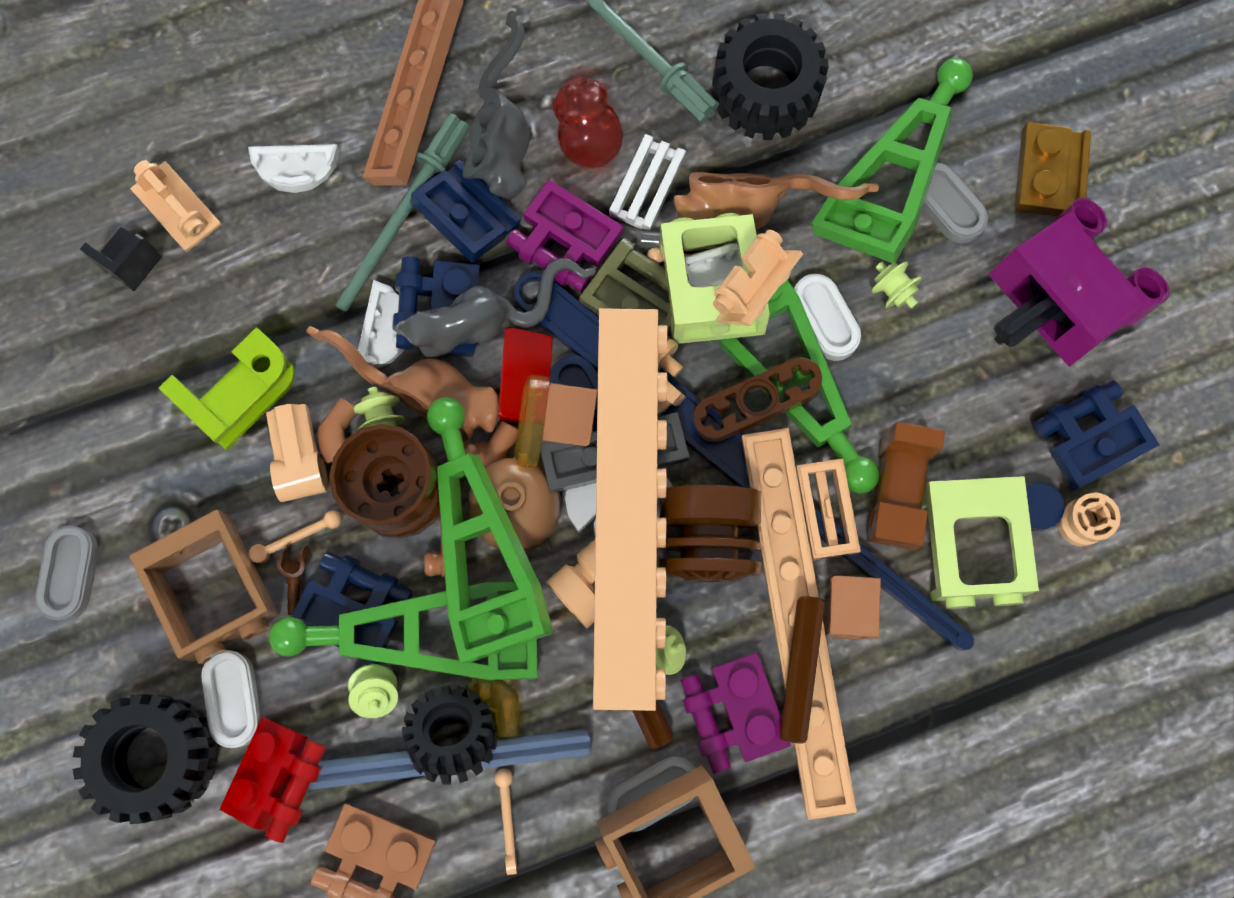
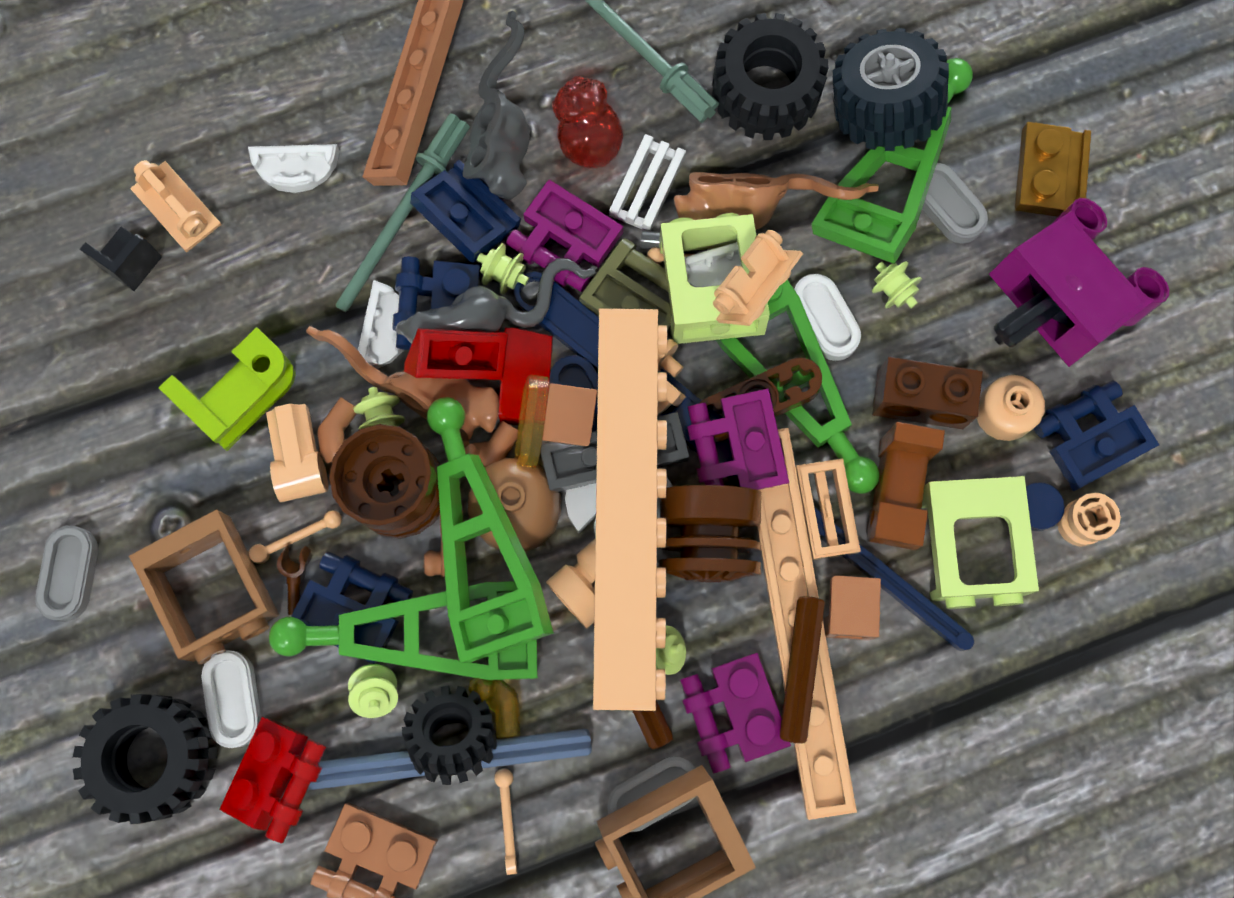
(457, 354): none -> red slope
(502, 268): none -> yellowish green wheel
(752, 440): none -> magenta plate
(891, 89): none -> black wheel
(927, 393): none -> reddish brown brick
(1010, 407): none -> light nougat head

